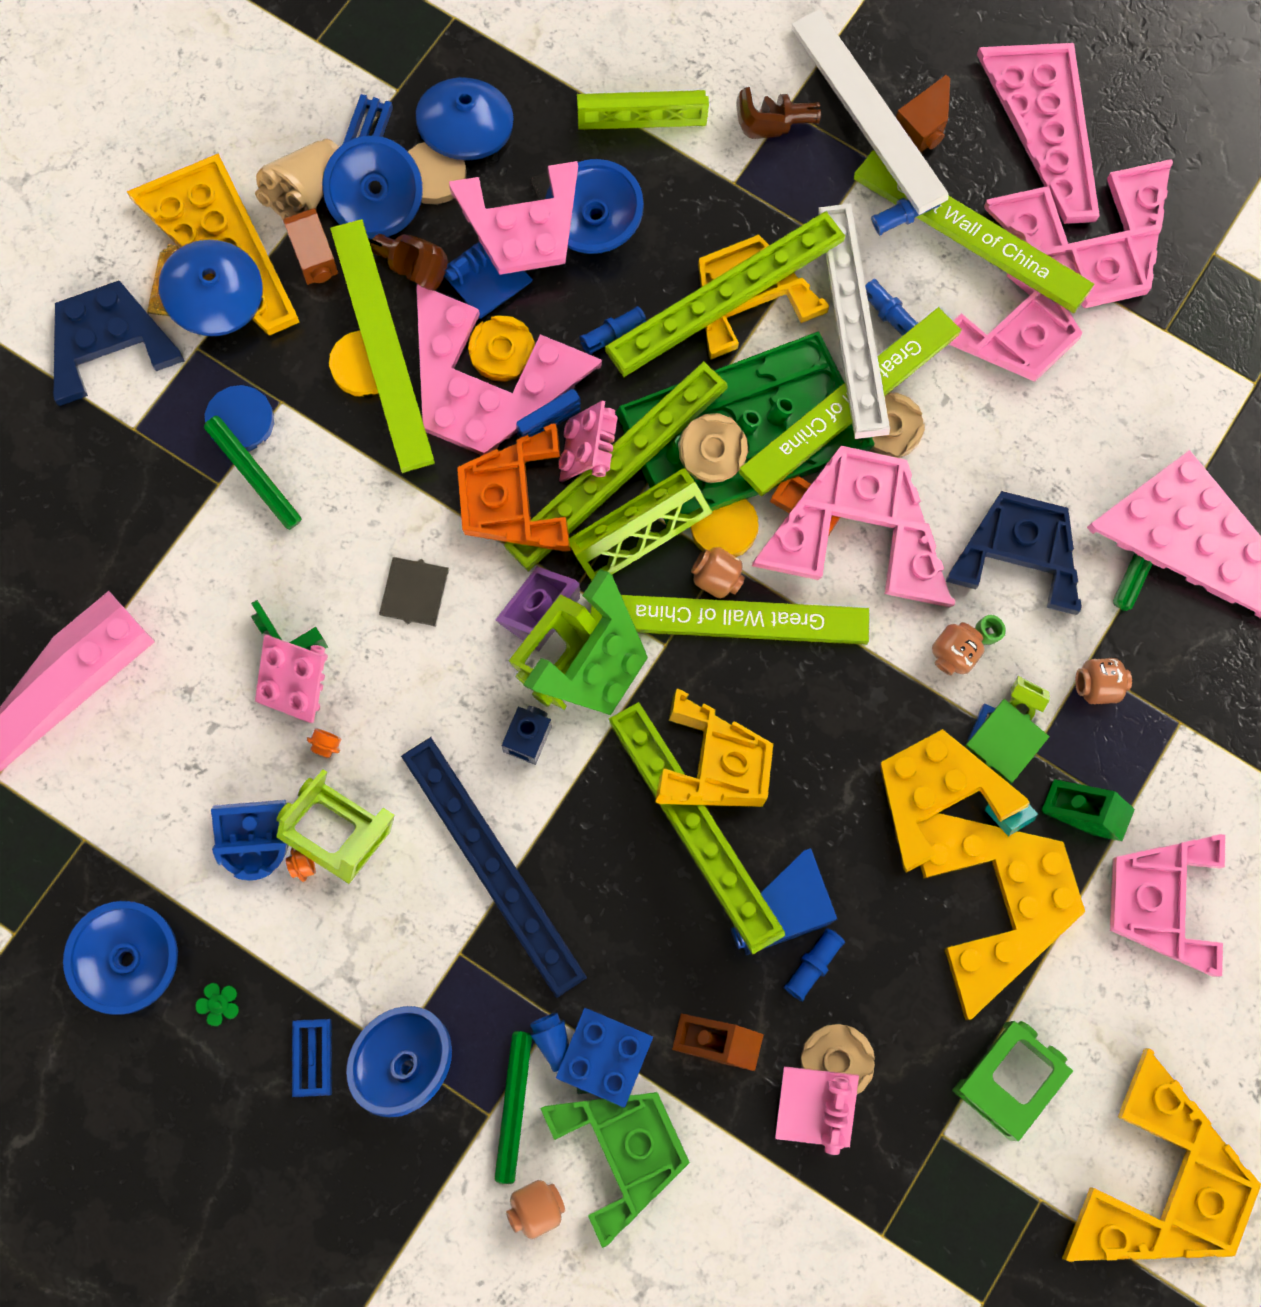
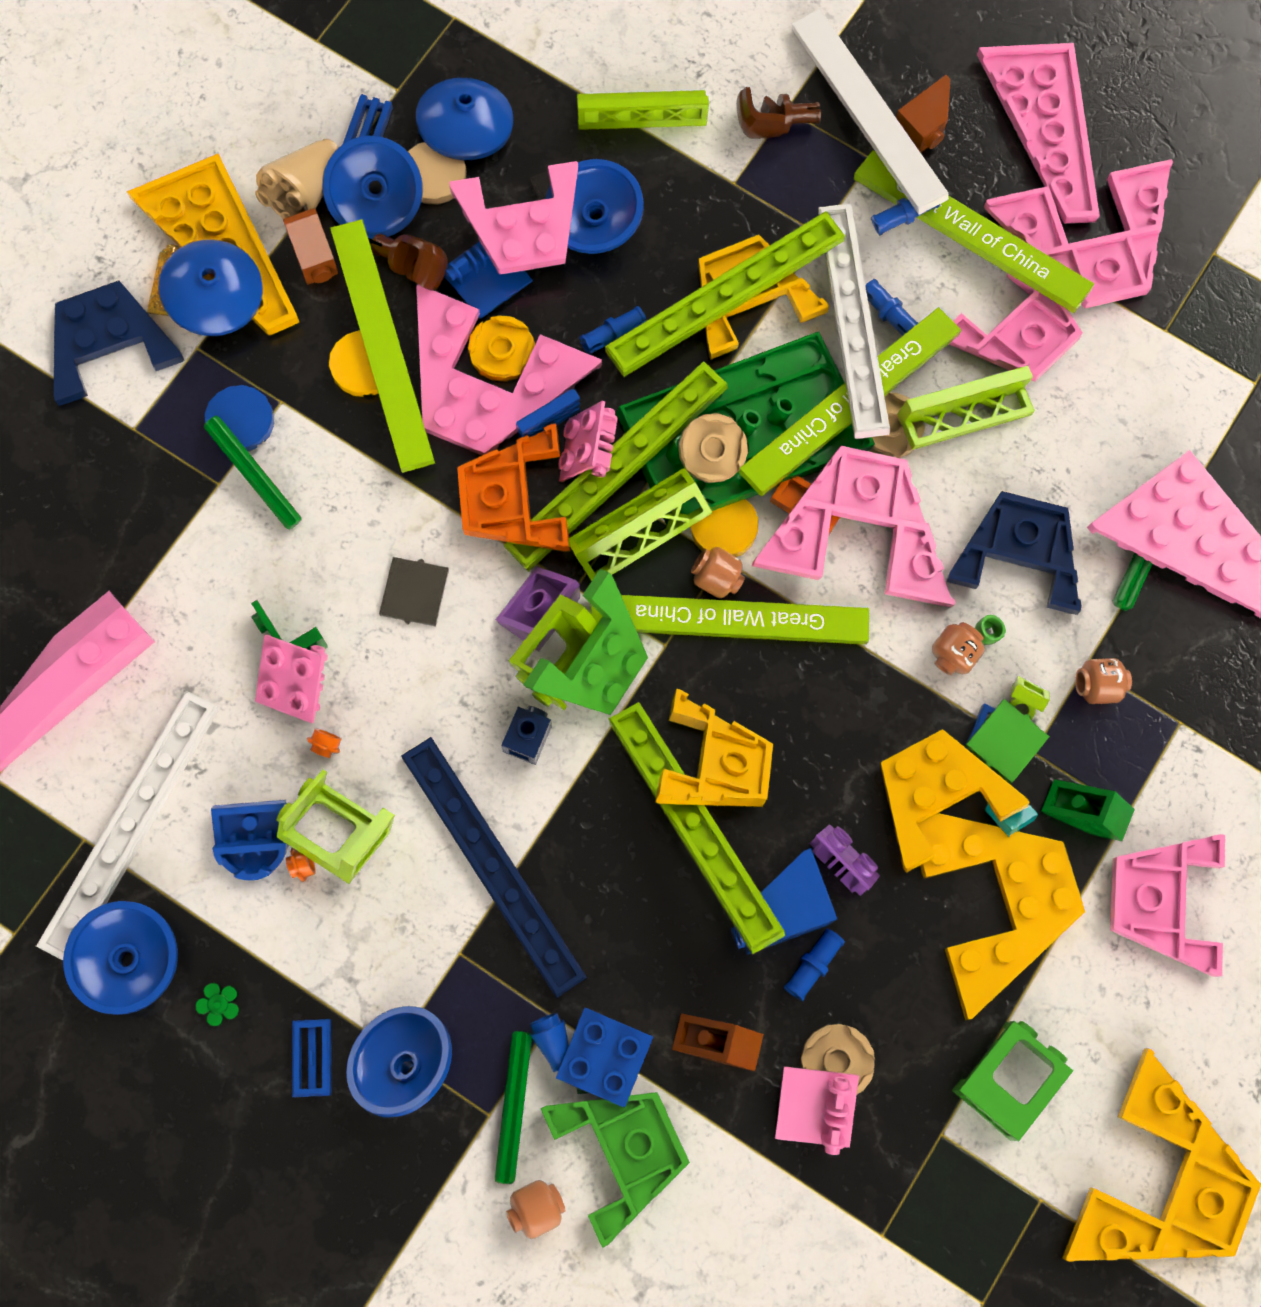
(131, 819): none -> white tile
(861, 867): none -> medium lavender hinge
(966, 395): none -> lime fence

